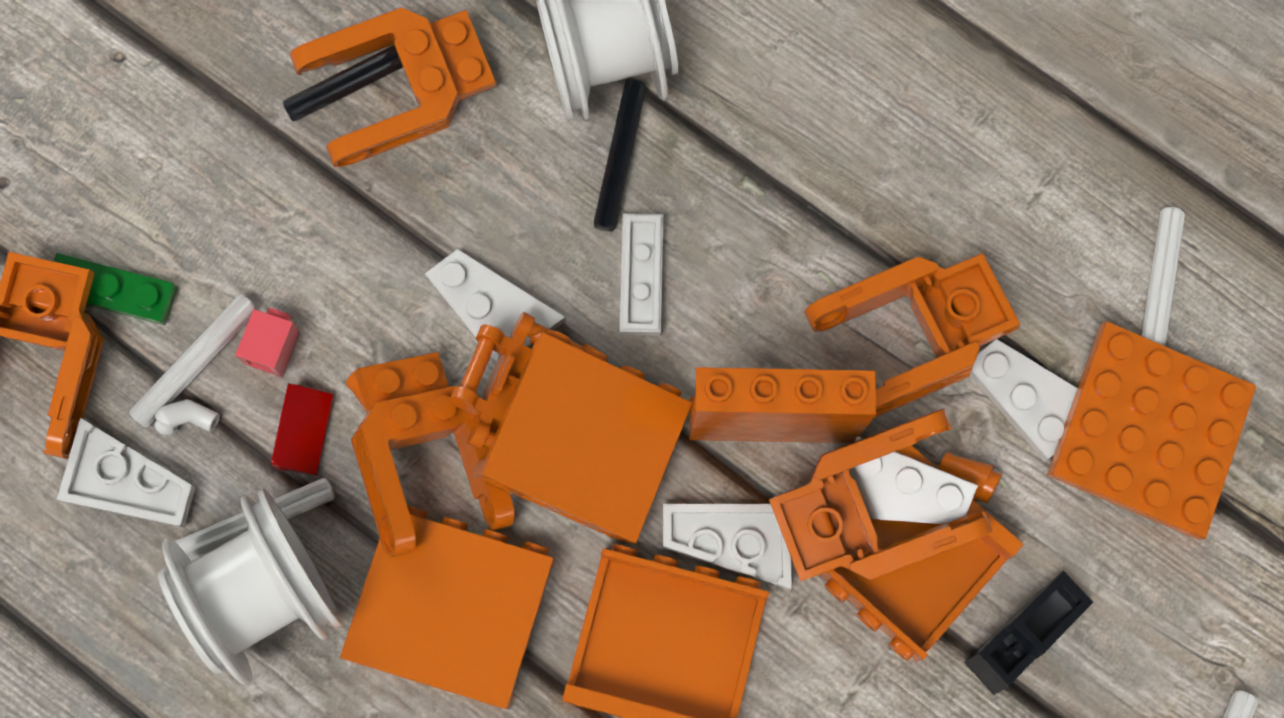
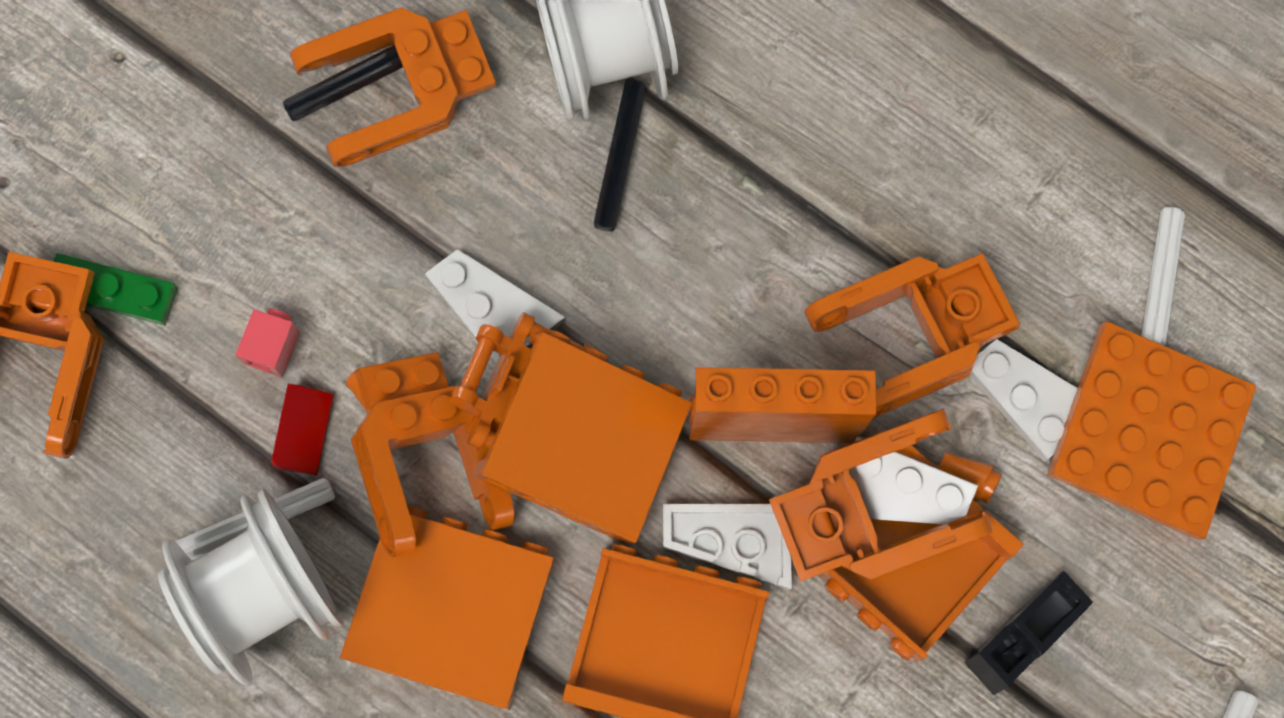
(122, 481): white wing -> none
(182, 412): white arm -> none
(193, 360): white axle -> none
(641, 274): white tile -> none

